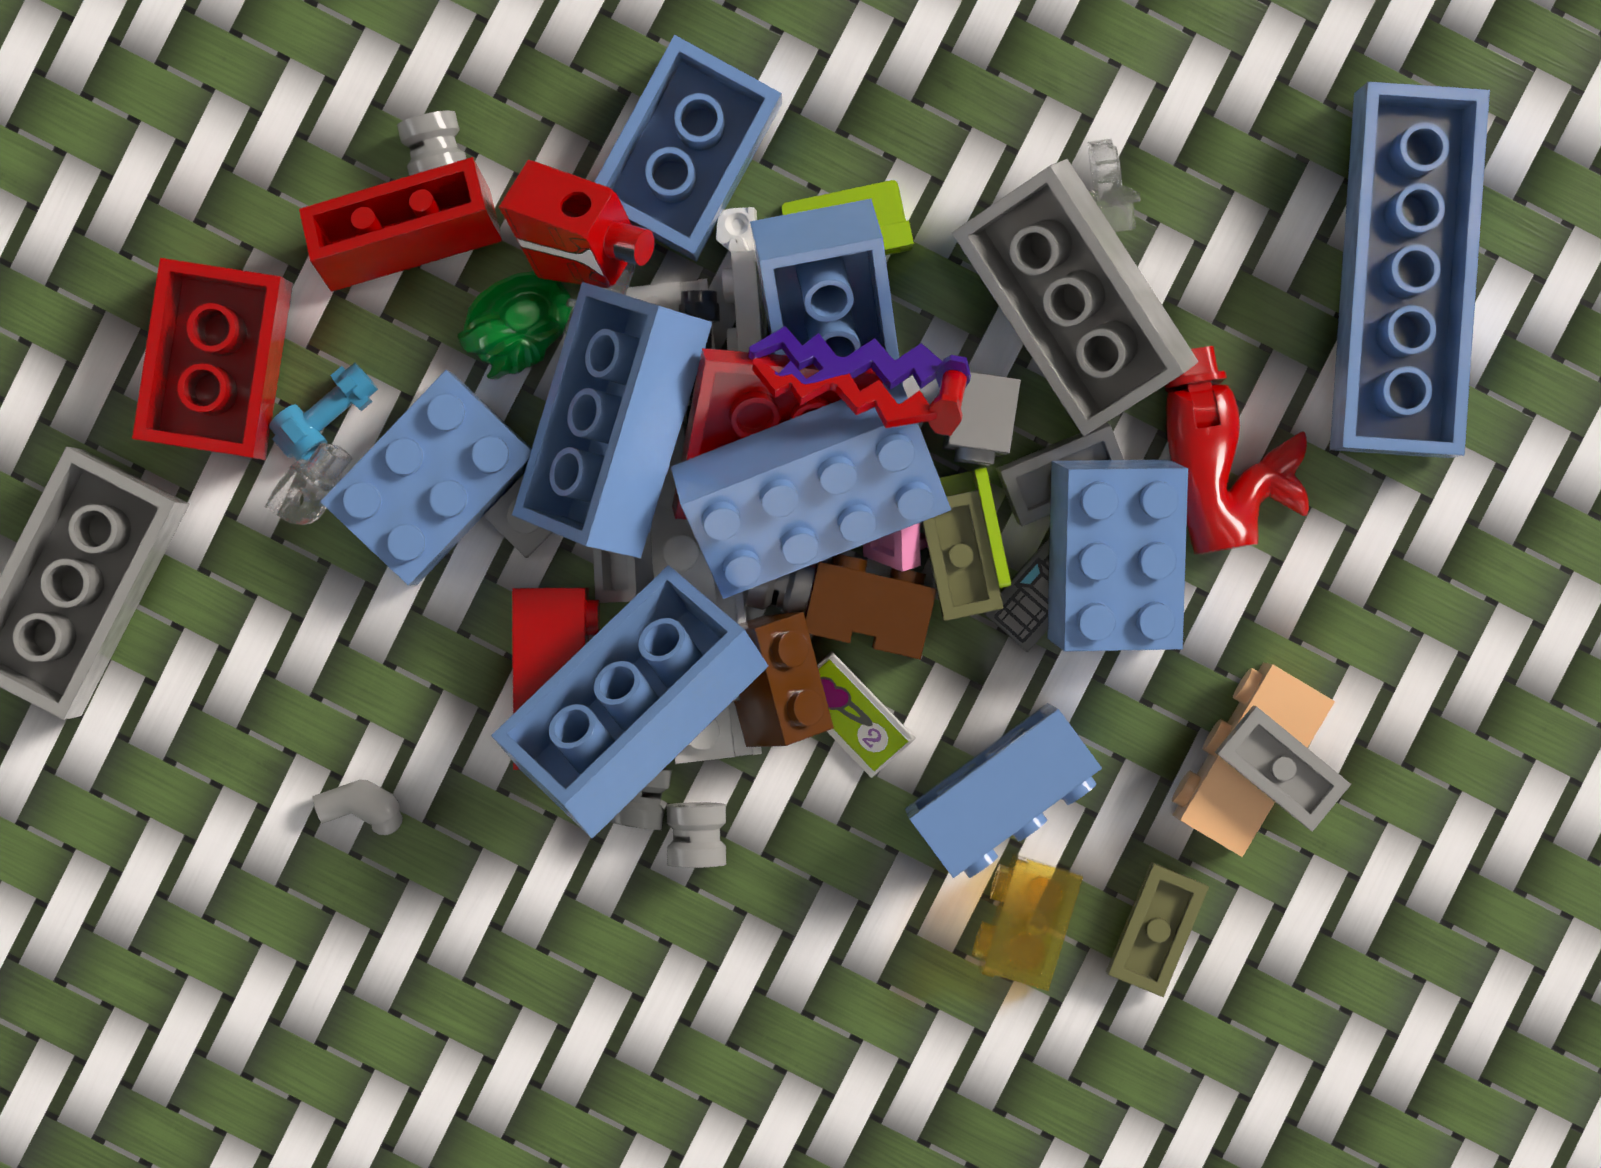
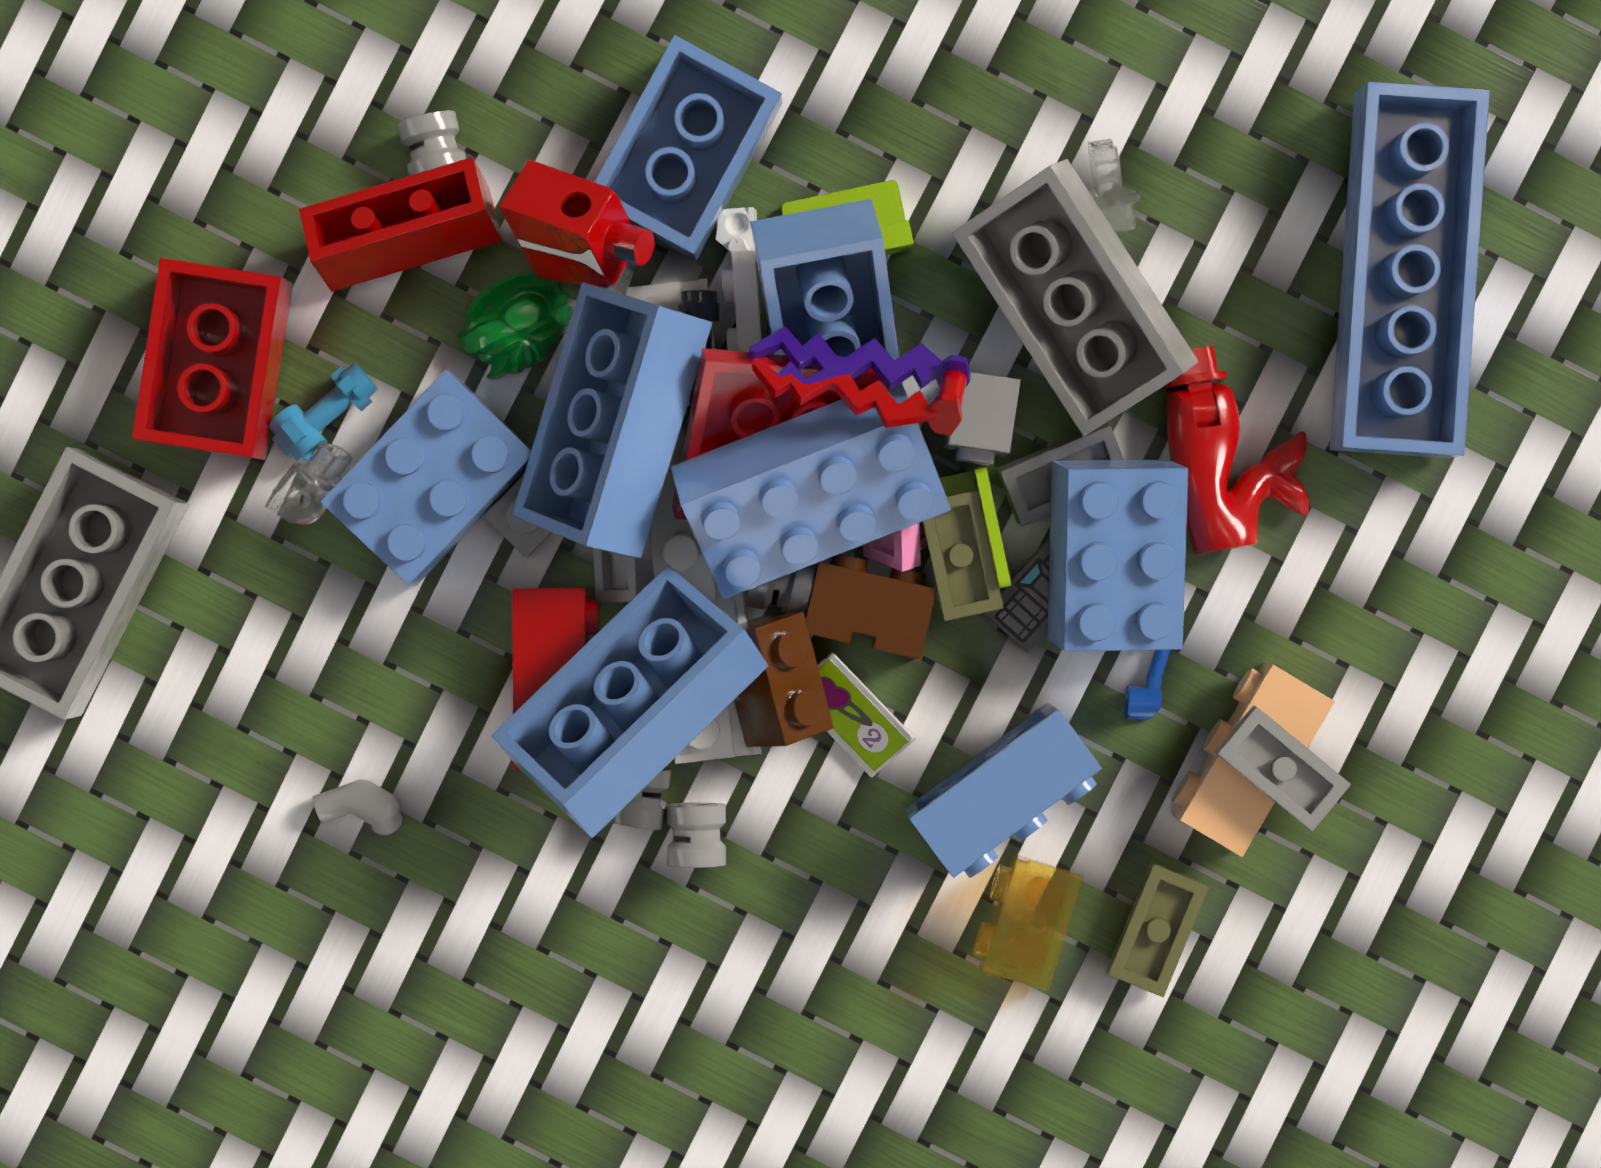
(1146, 701): none -> blue hand

